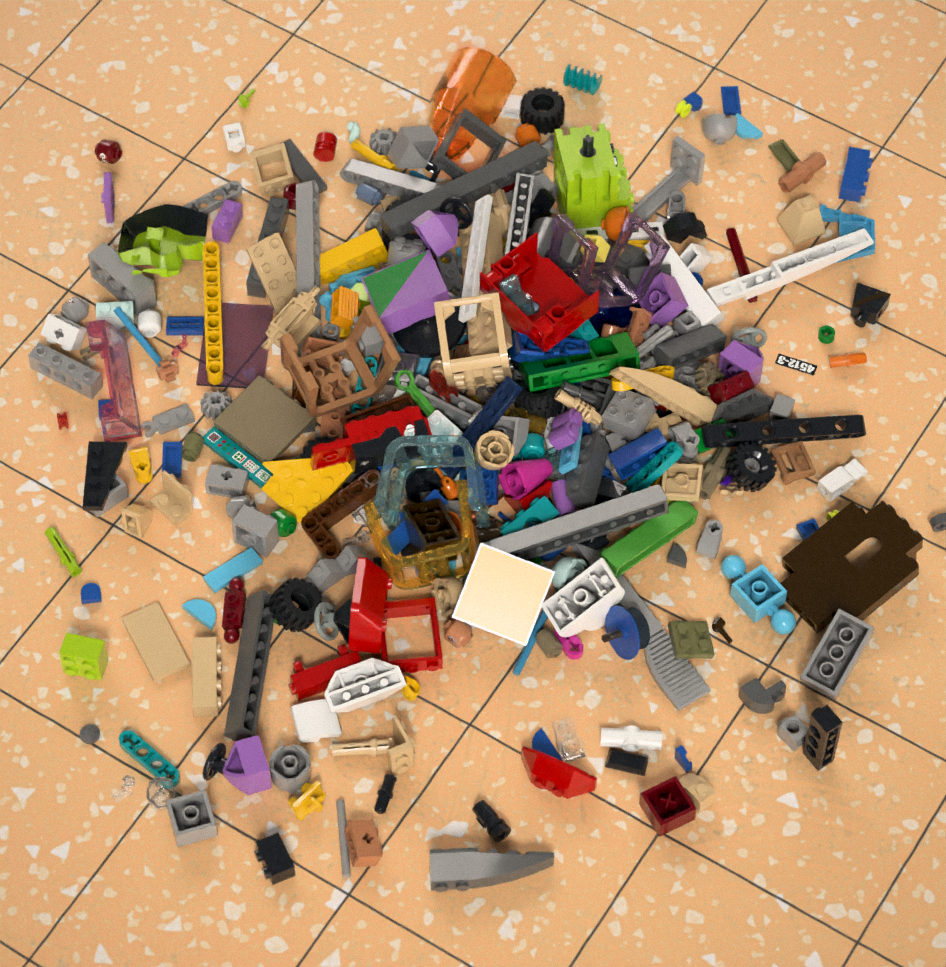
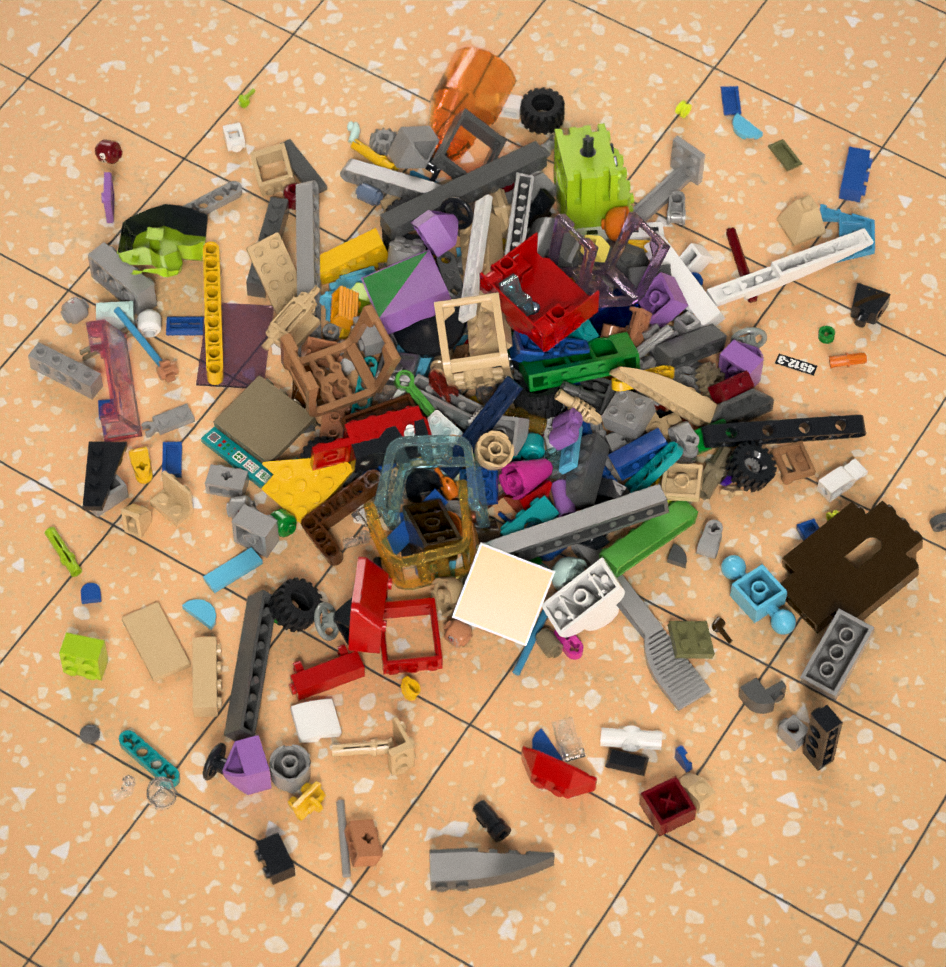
(62, 420): clear red bush -> none
(63, 331): white brick -> none
(177, 349): clear pink piece -> none
(191, 818): light grey brick -> none
(192, 447): olive brick -> none
(214, 403): light grey gear -> none
(227, 221): medium lavender brick -> none
(233, 610): dark red plate -> none
(325, 147): red piece -> none
(330, 571): light grey arch -> none
(363, 685): white wedge -> none
(374, 222): light grey tile -> none
(385, 794): black axle -> none
(527, 134): orange head -> none
(582, 80): teal piece -> none
(626, 631): blue piece -> none
(683, 226): black brick -> none
(695, 100): blue tile -> none
(719, 128): light grey cylinder -> none
(782, 408): light grey brick -> none
(802, 172): nougat piece -> none

